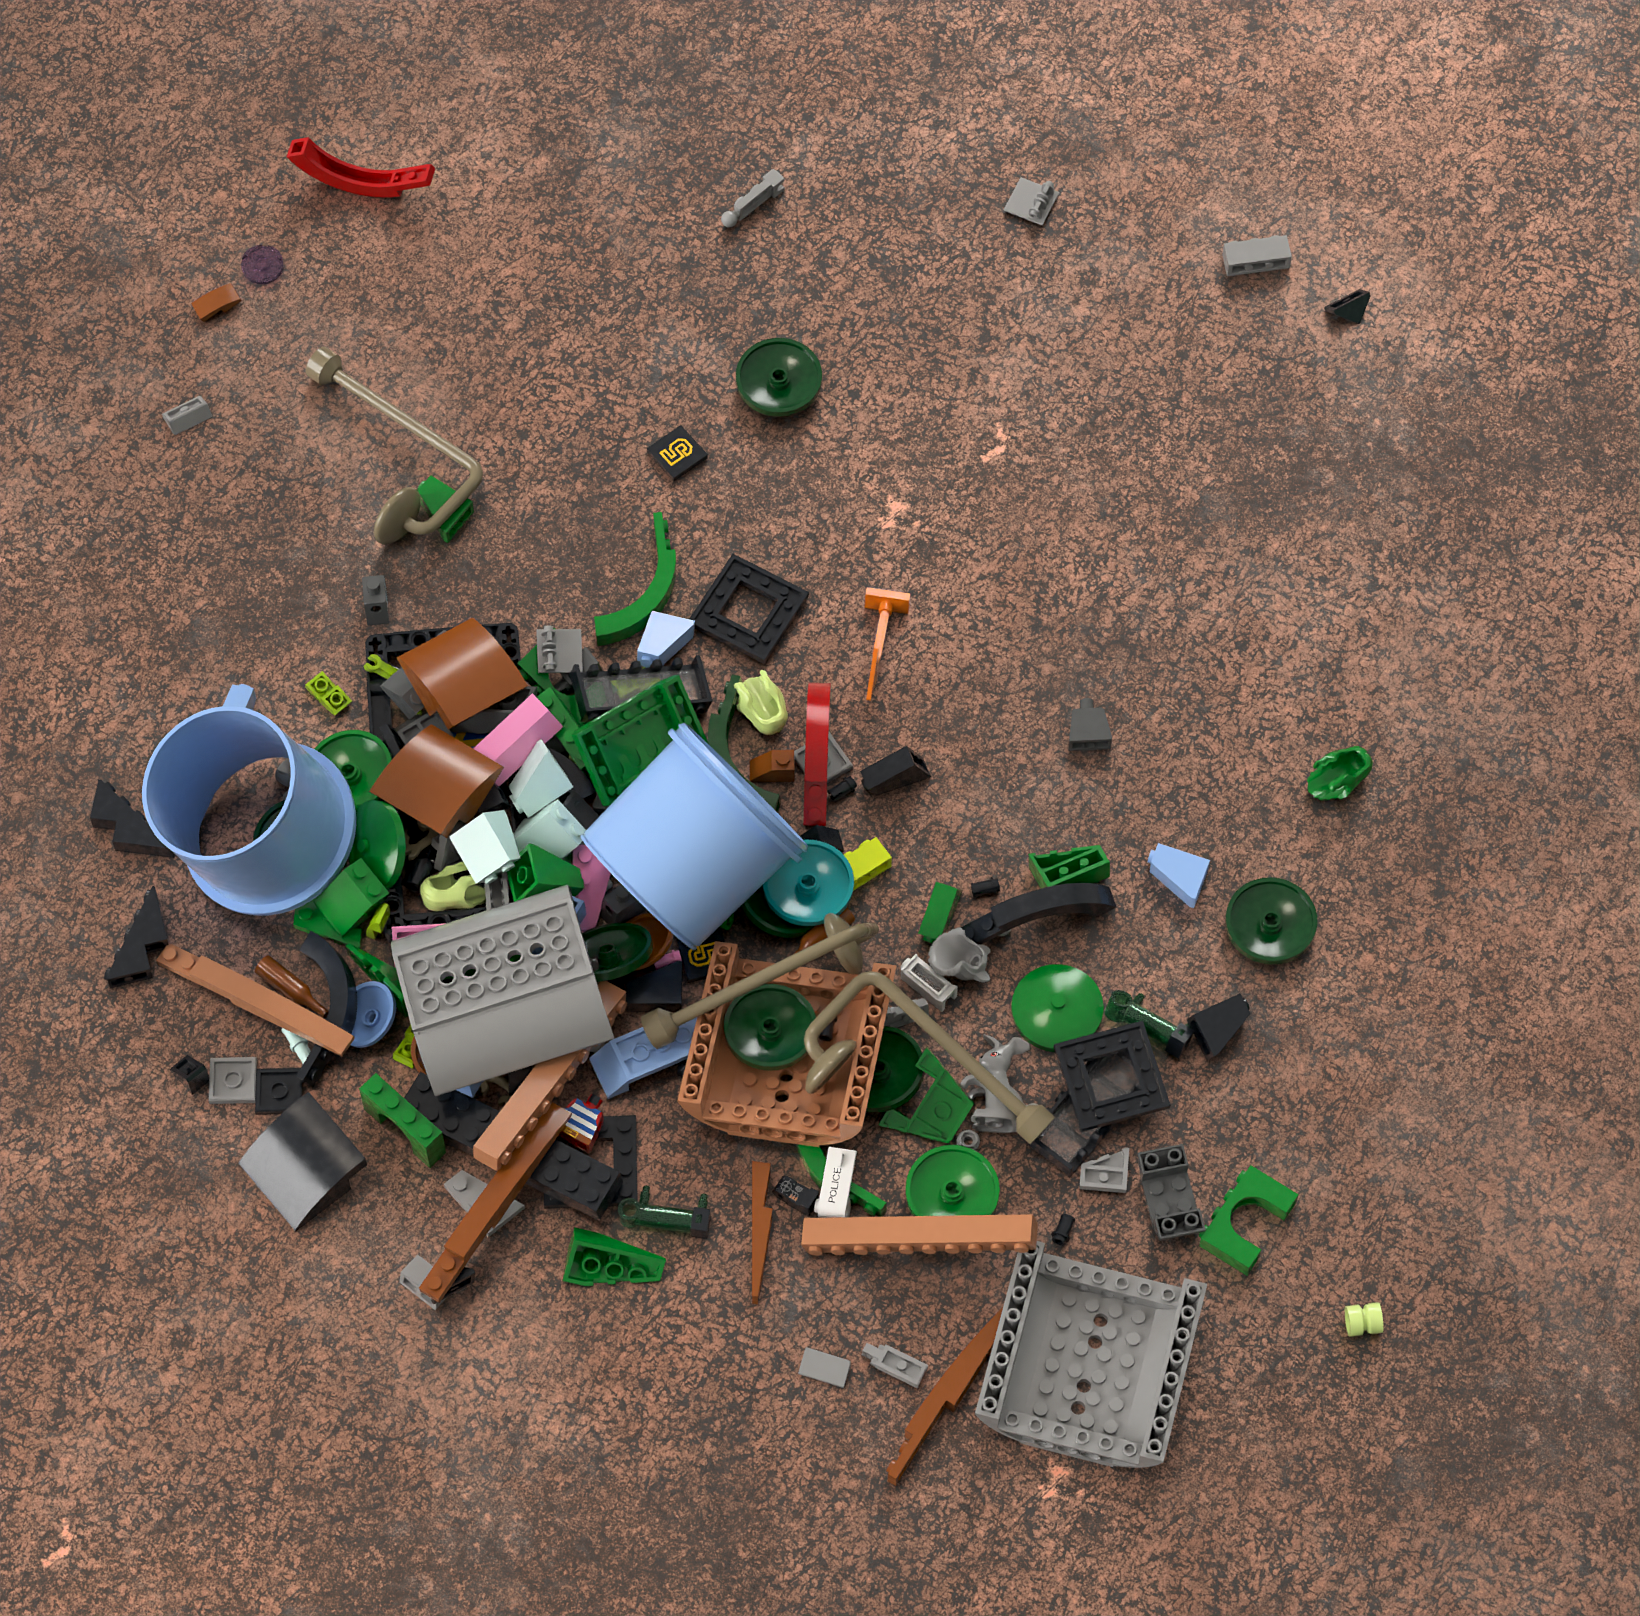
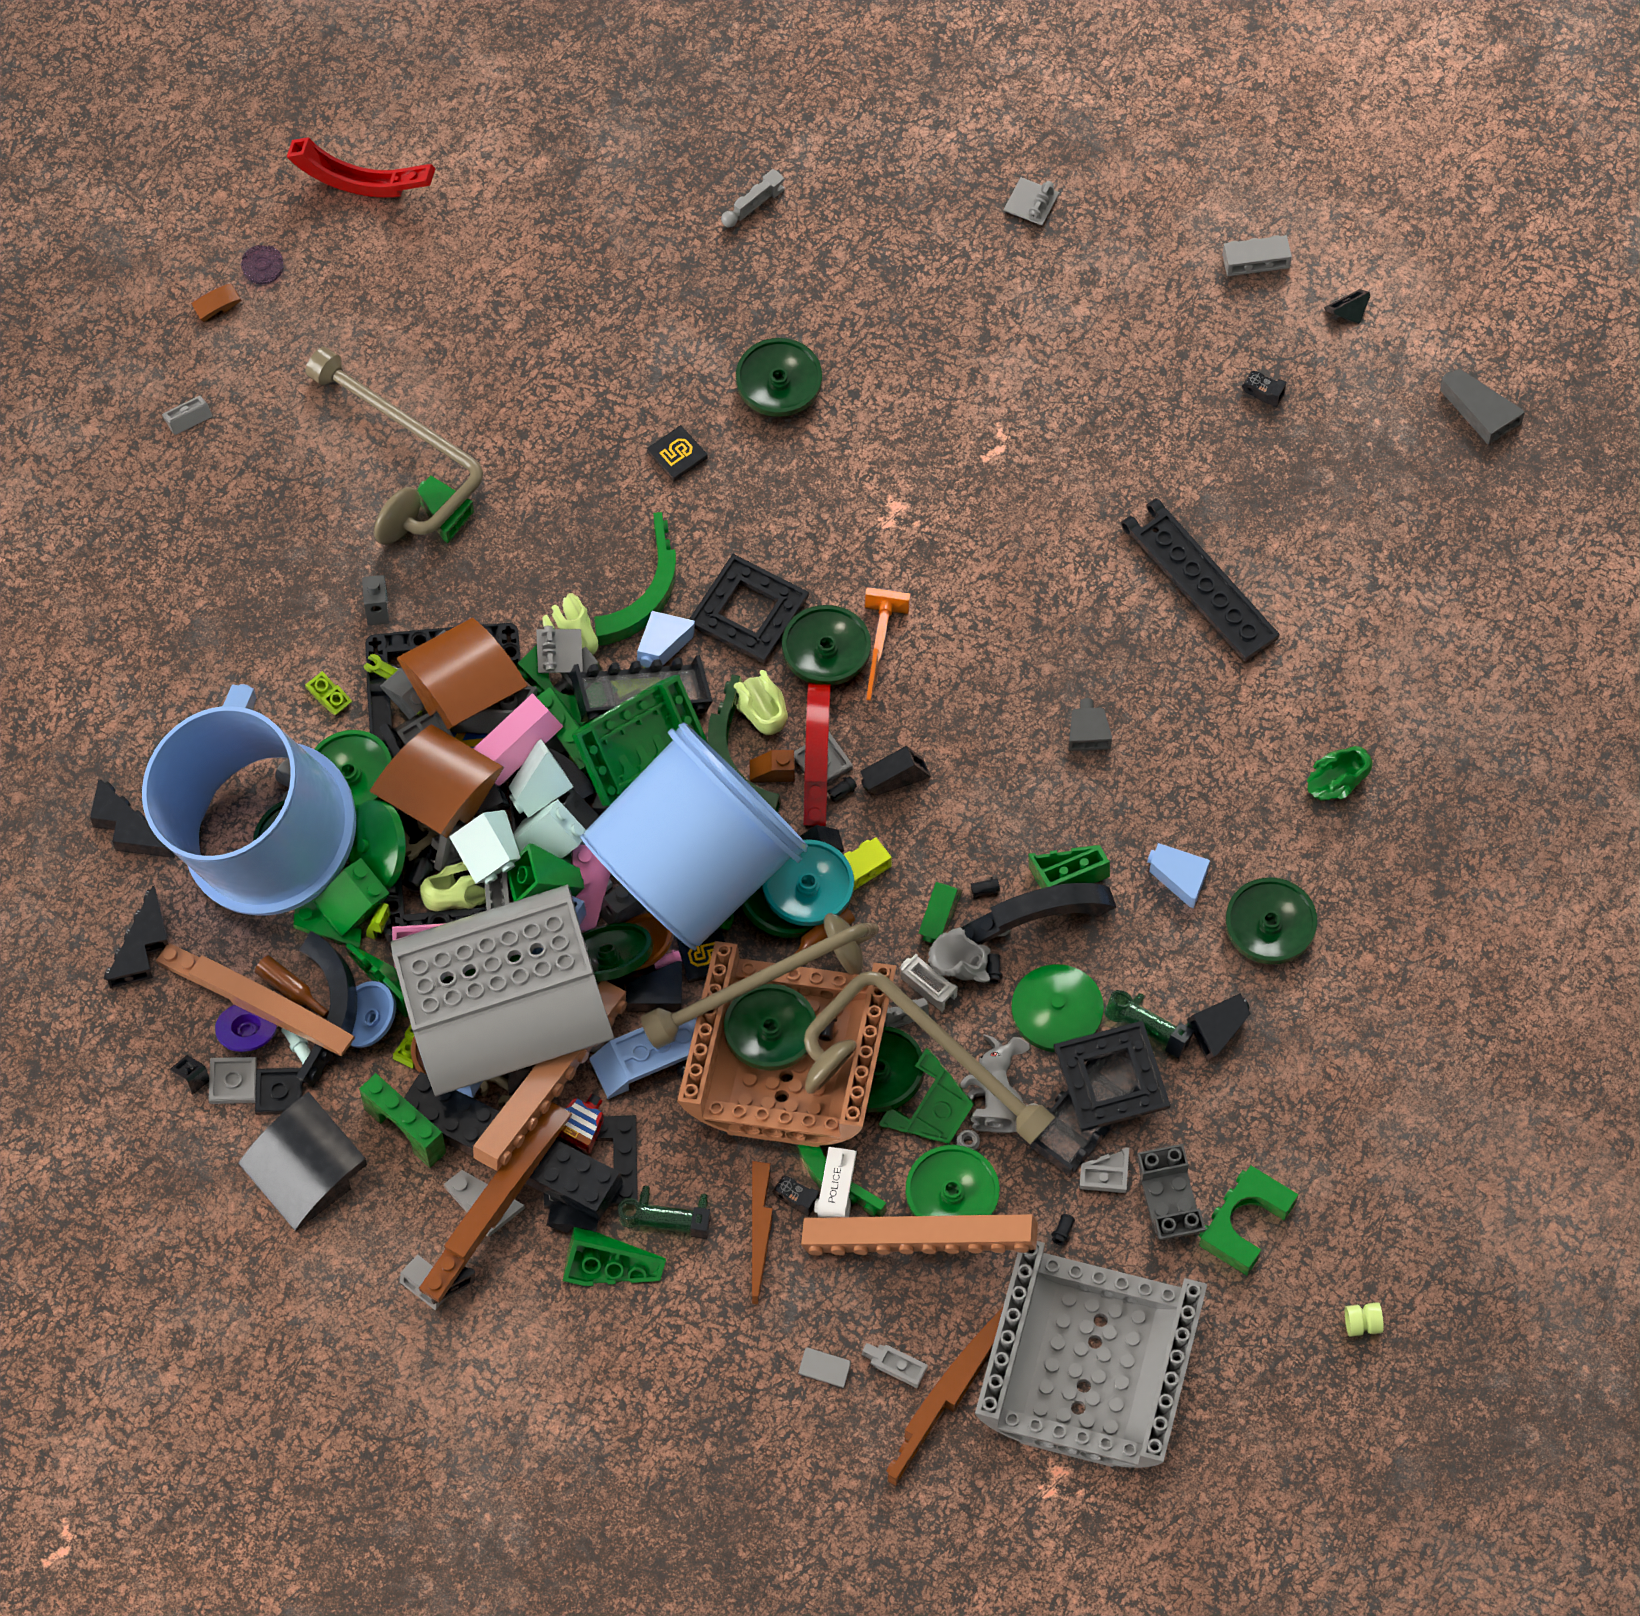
(243, 1030): none -> dark purple hat
(566, 1218): none -> black slope
(576, 619): none -> yellowish green hair
(826, 645): none -> dark green dish
(993, 968): none -> black pin
(1202, 581): none -> black hinge
(1264, 388): none -> black leg
(1481, 406): none -> dark grey slope

